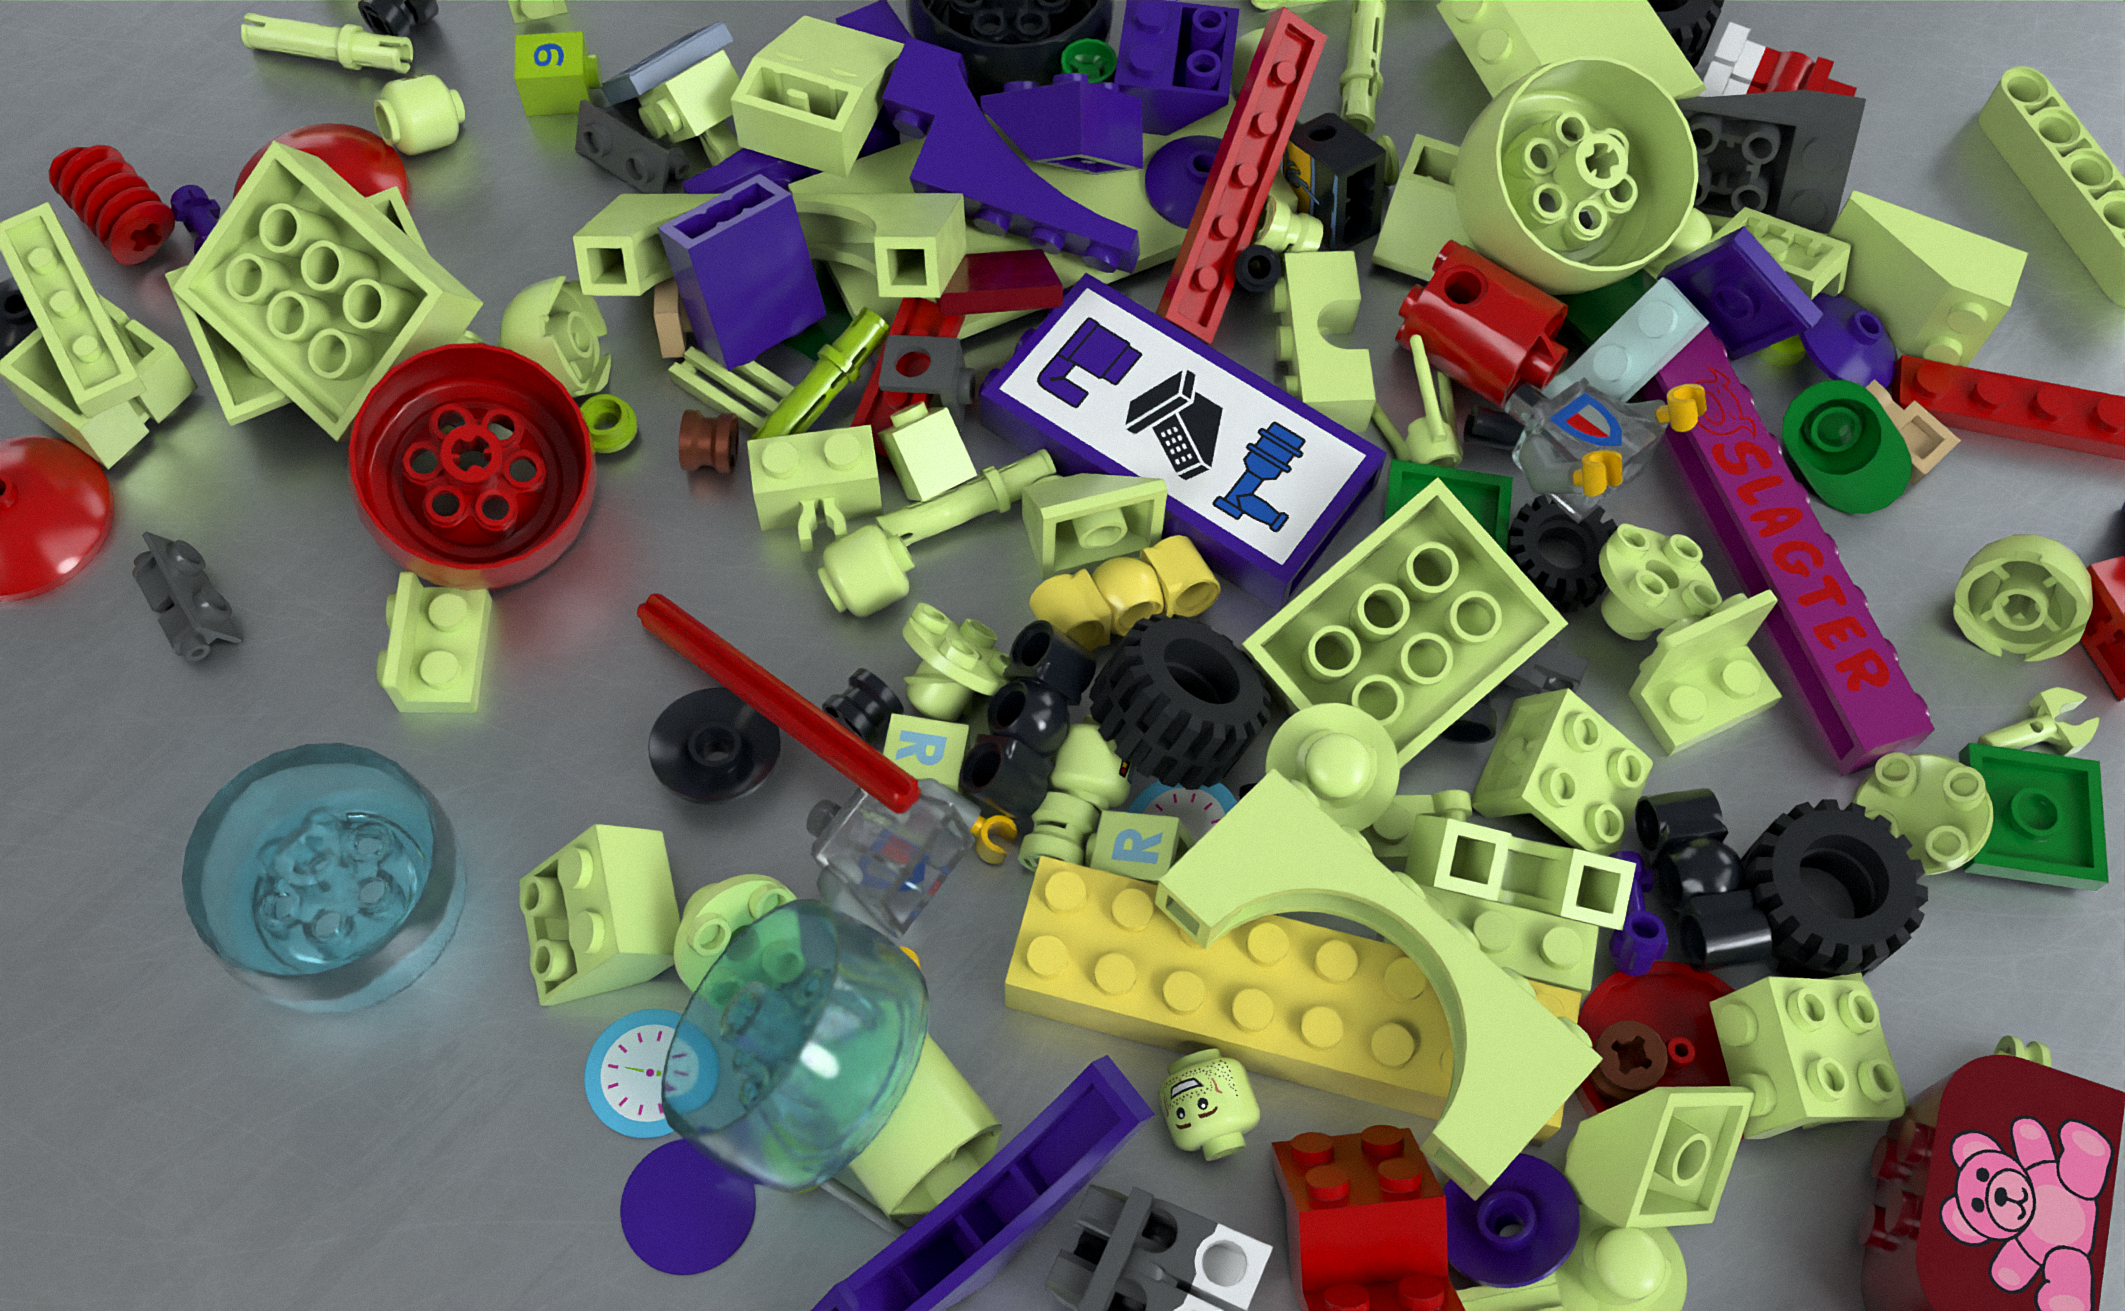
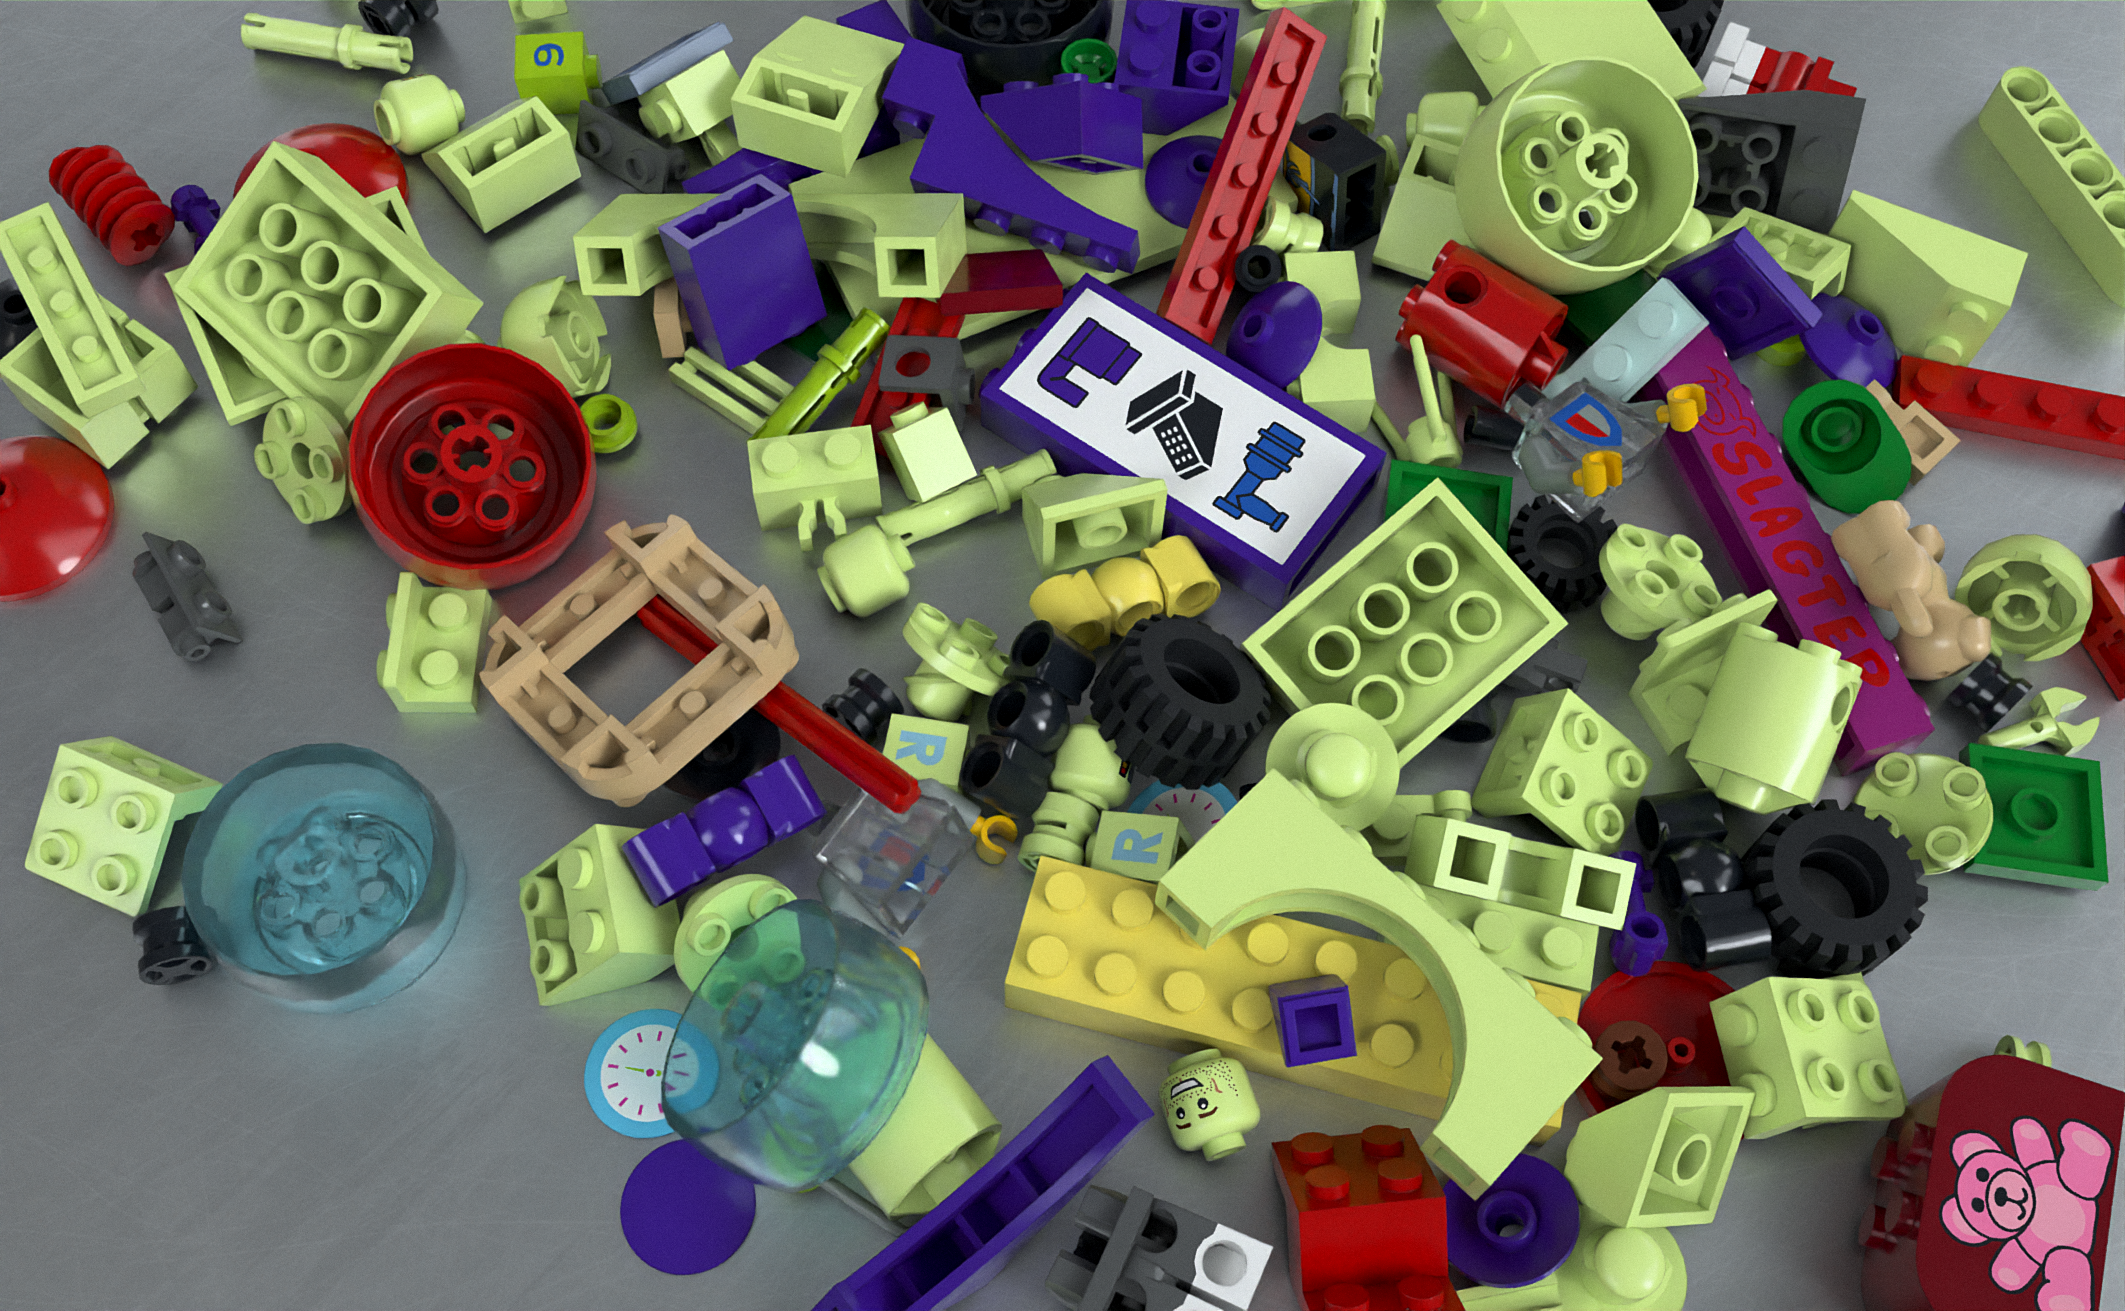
(112, 820): none -> yellowish green bracket
(169, 947): none -> black wheel
(306, 458): none -> yellowish green plate
(505, 162): none -> yellowish green slope
(595, 748): none -> tan plate
(708, 441): copper wheel -> none
(723, 830): none -> dark purple piece
(1277, 332): none -> dark purple dish
(1313, 1019): none -> dark purple slope
(1444, 117): none -> yellowish green head
(1772, 721): none -> yellowish green cylinder
(1902, 575): none -> tan animal
(1989, 692): none -> black wheel

